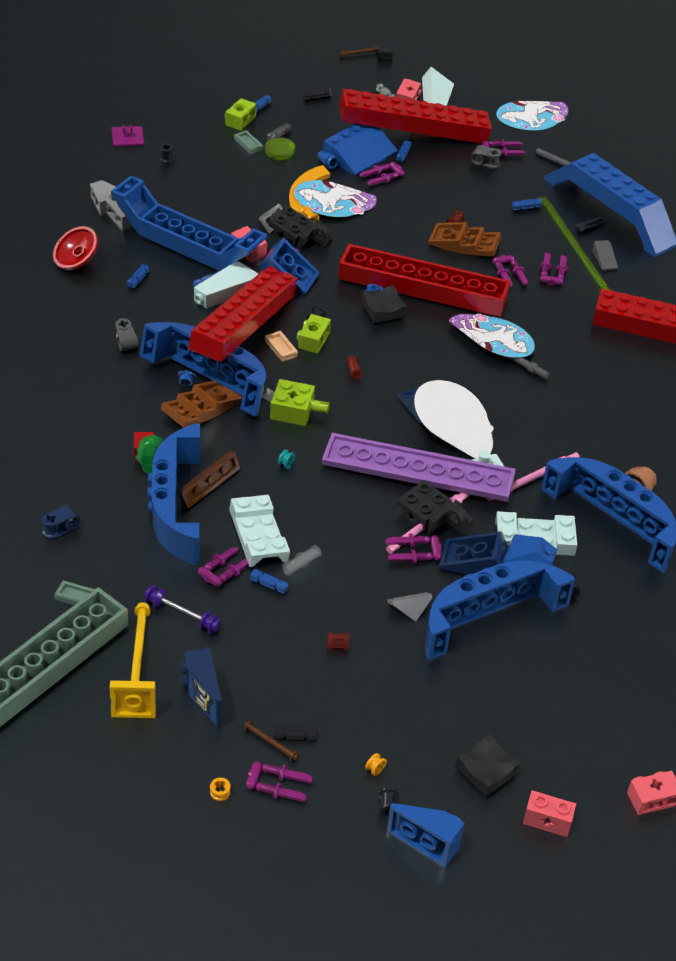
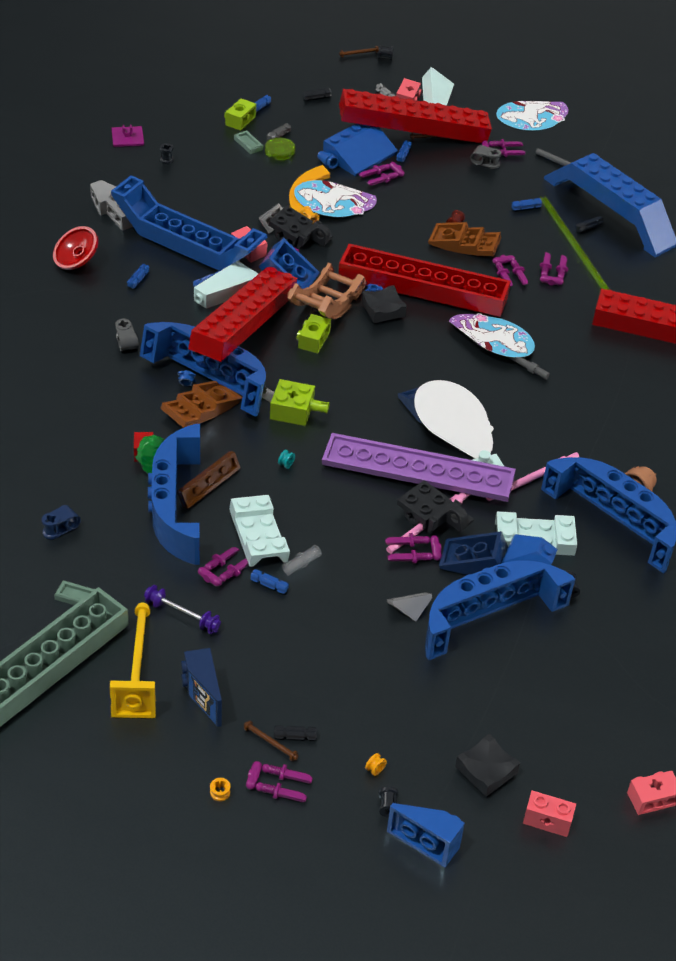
(281, 346): light nougat tile -> none
(326, 305): none -> nougat fence
(340, 640): clear red bush -> none
(352, 363): clear red pin -> none
(604, 255): dark grey slope -> none

